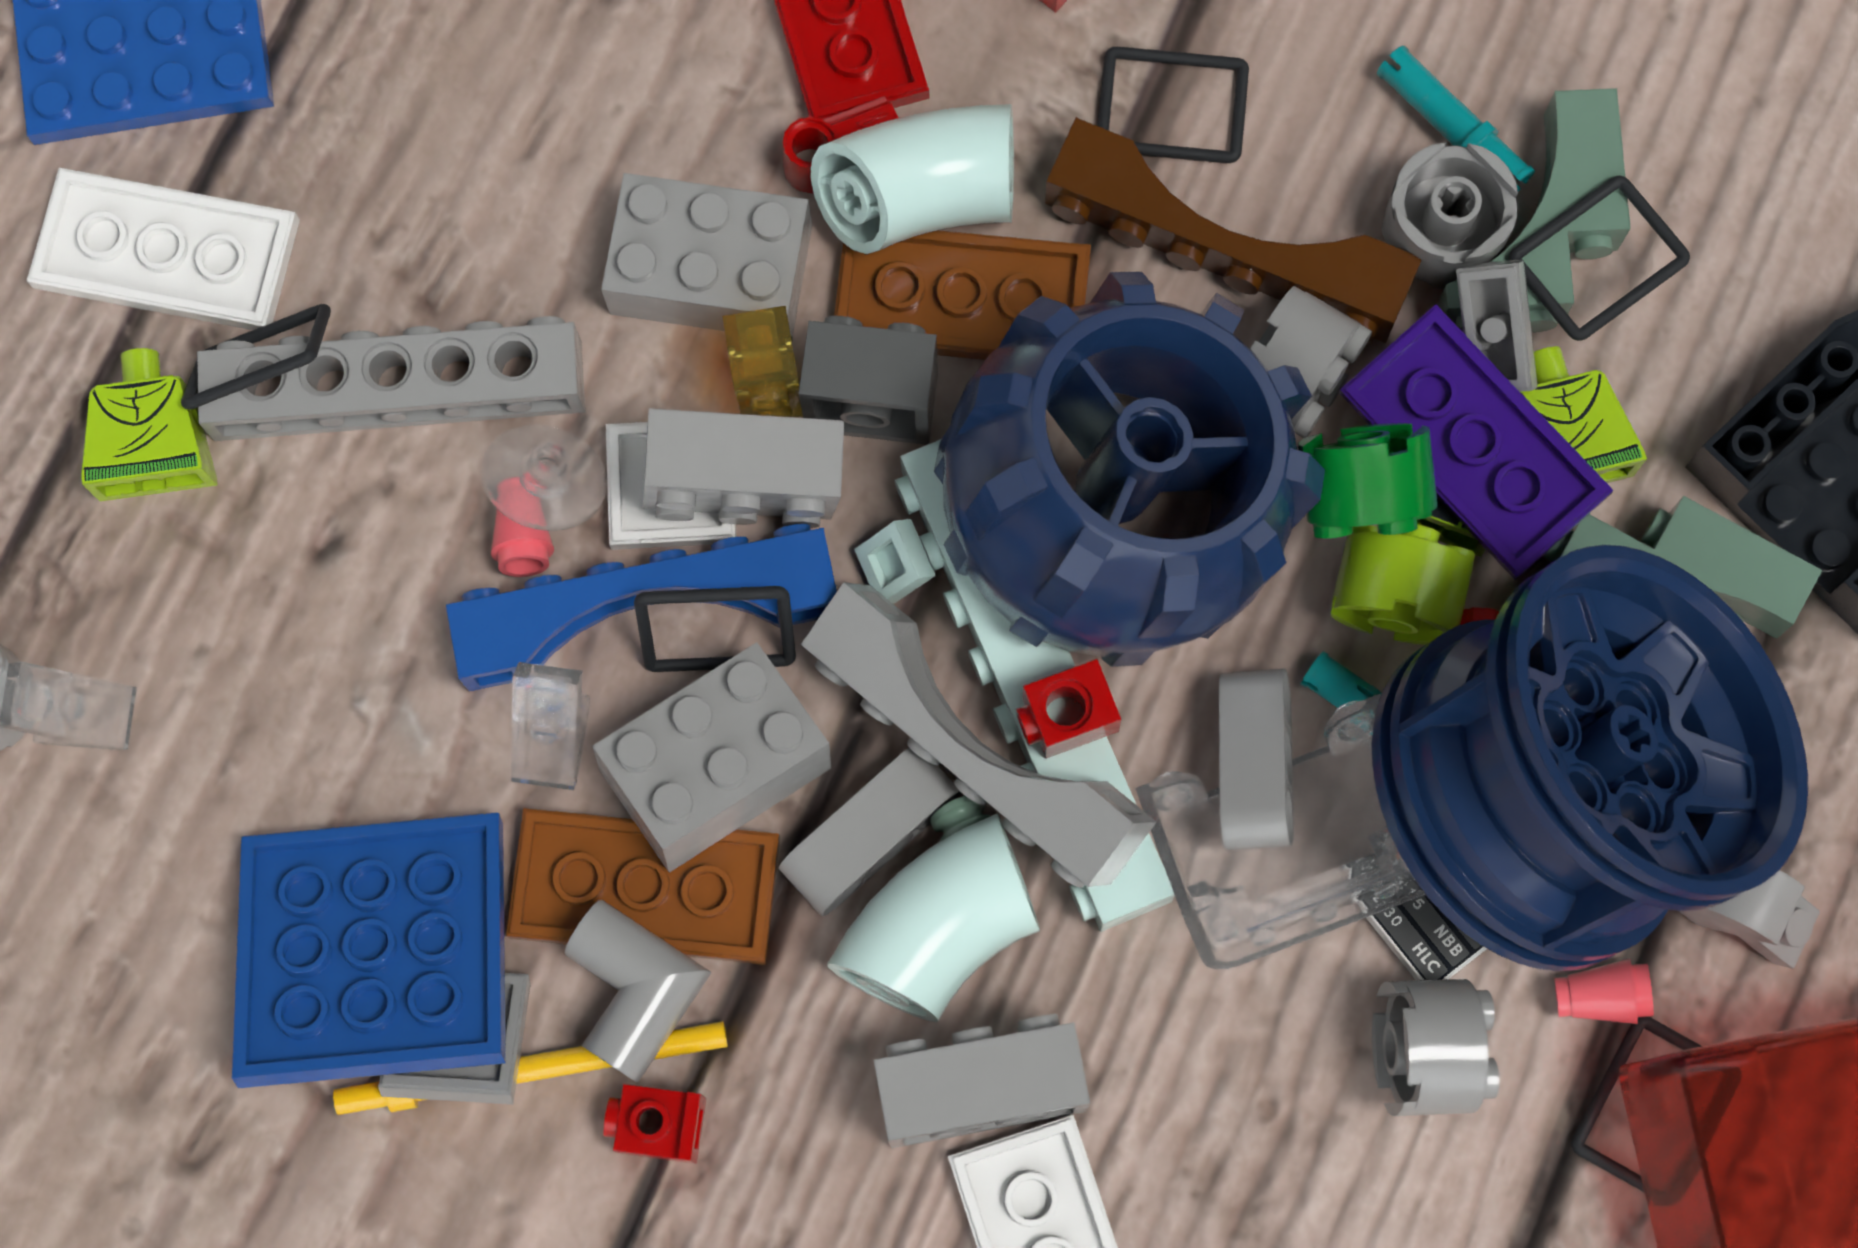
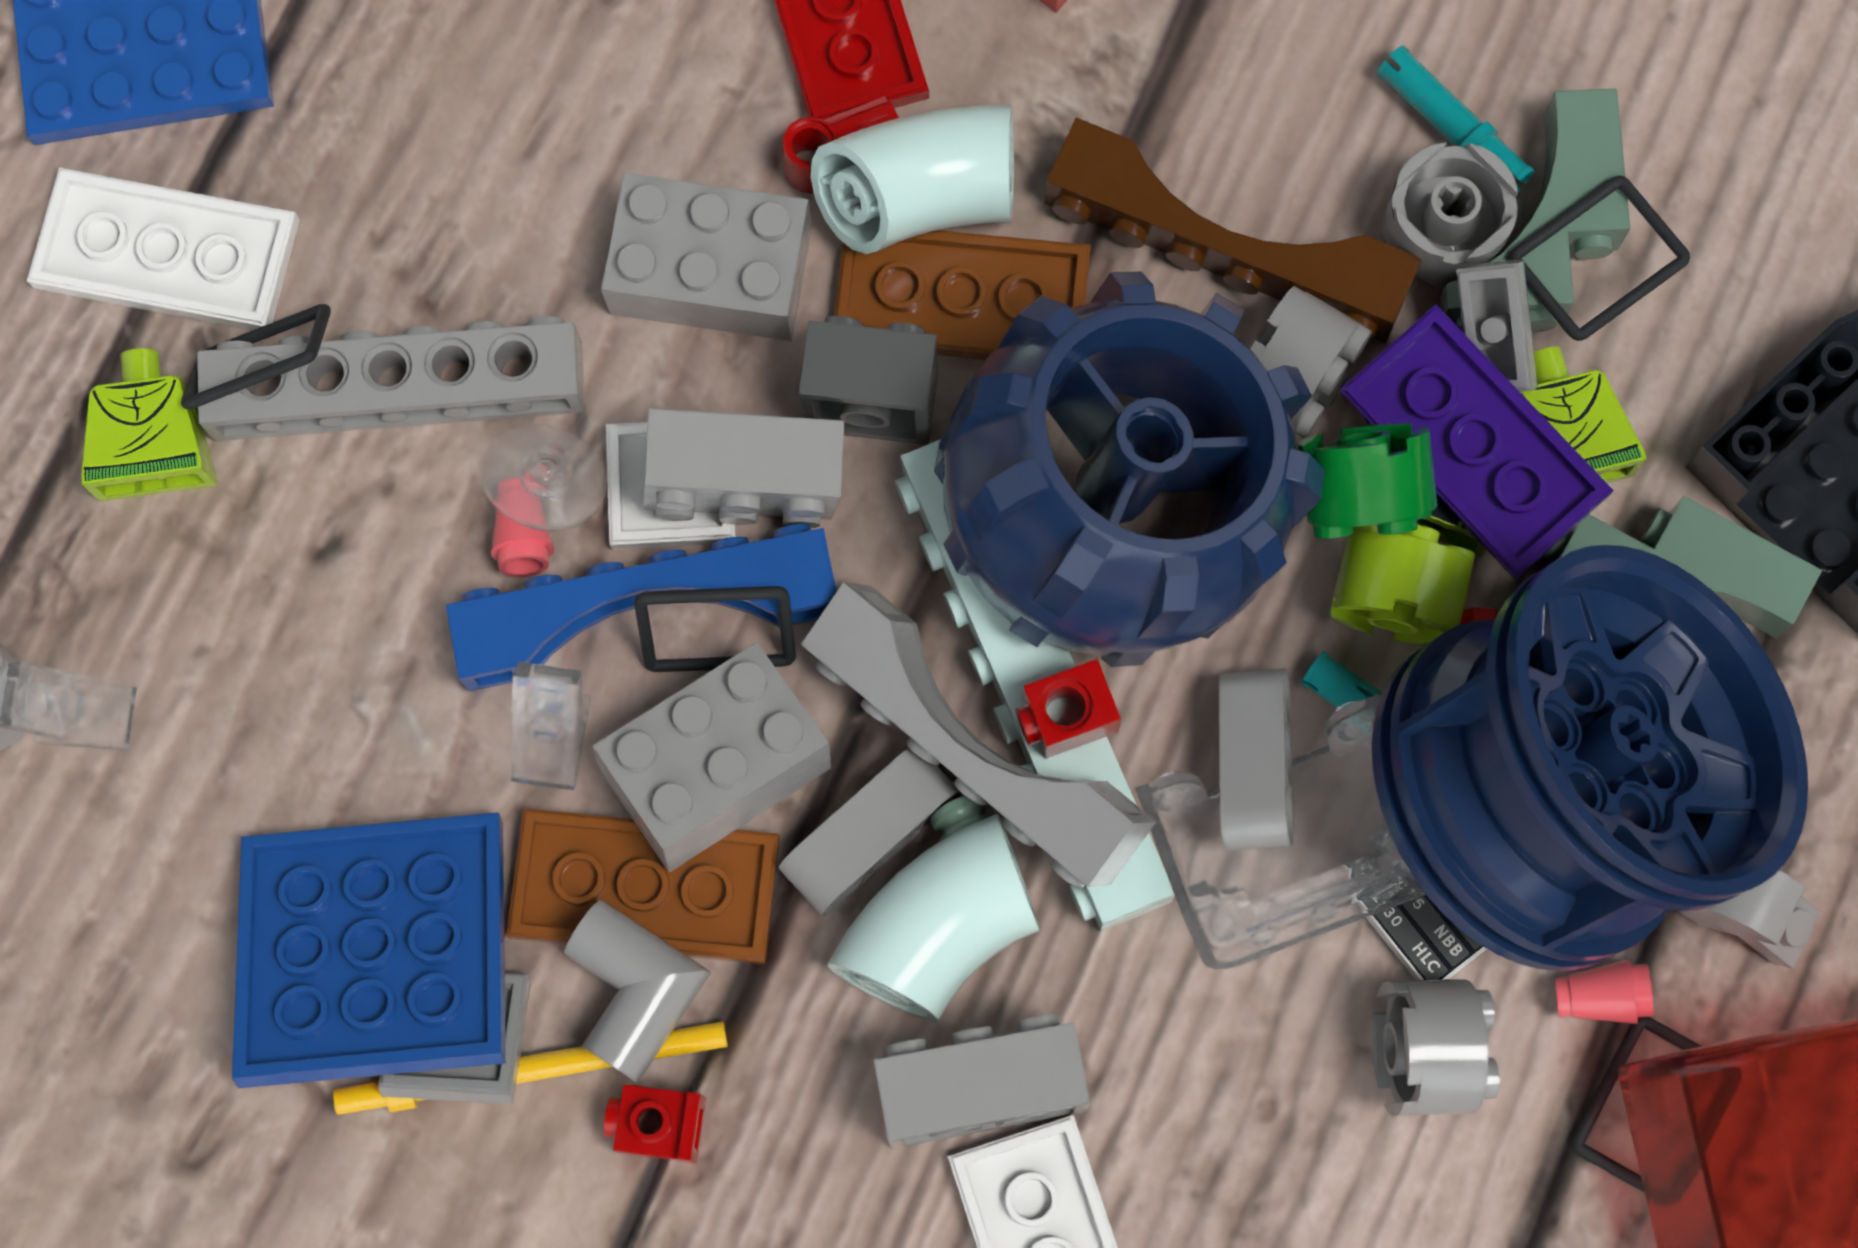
(763, 362): clear yellow brick -> none
(895, 560): light aqua plate -> none
(1182, 59): black piece -> none

